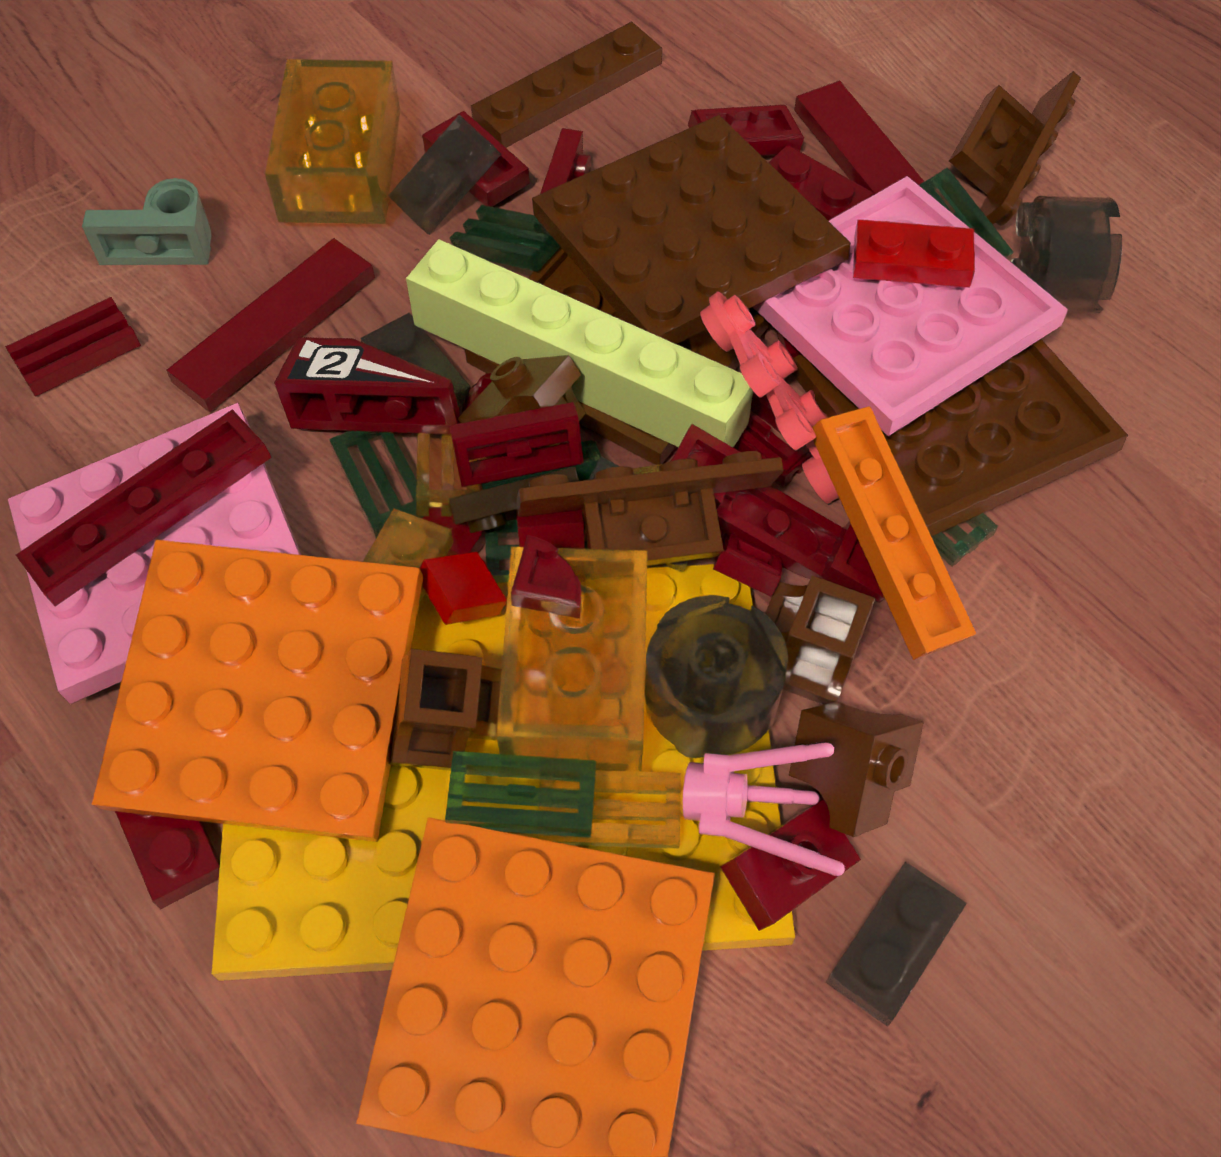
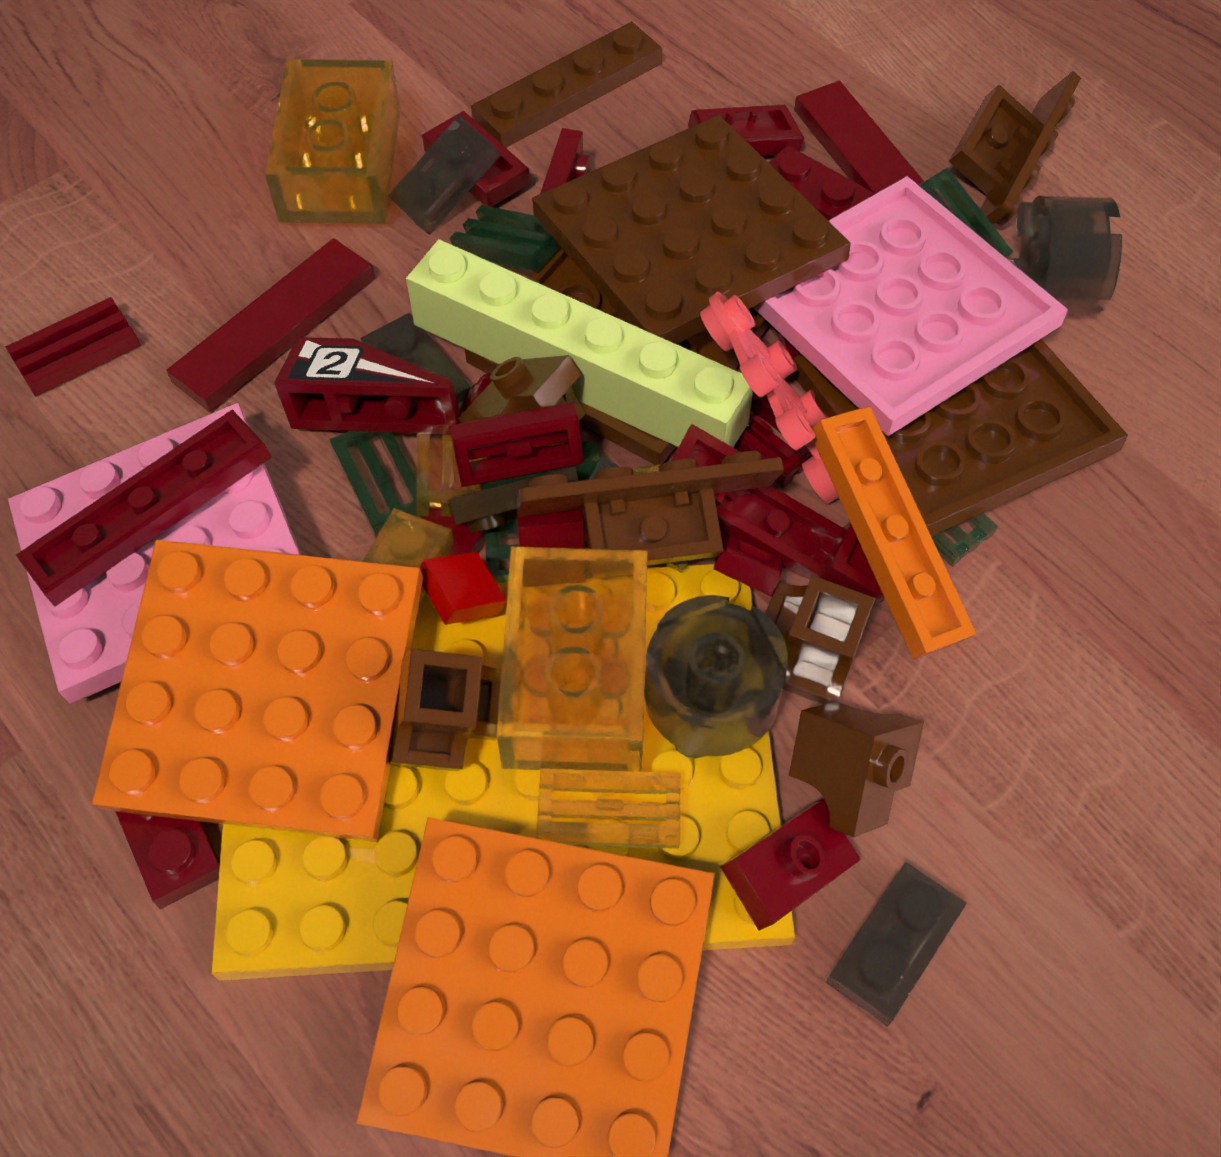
(166, 231): sand green plate -> none
(522, 820): clear green tile -> none
(546, 581): dark red tile -> none
(716, 794): bright pink plant -> none
(914, 253): red plate -> none

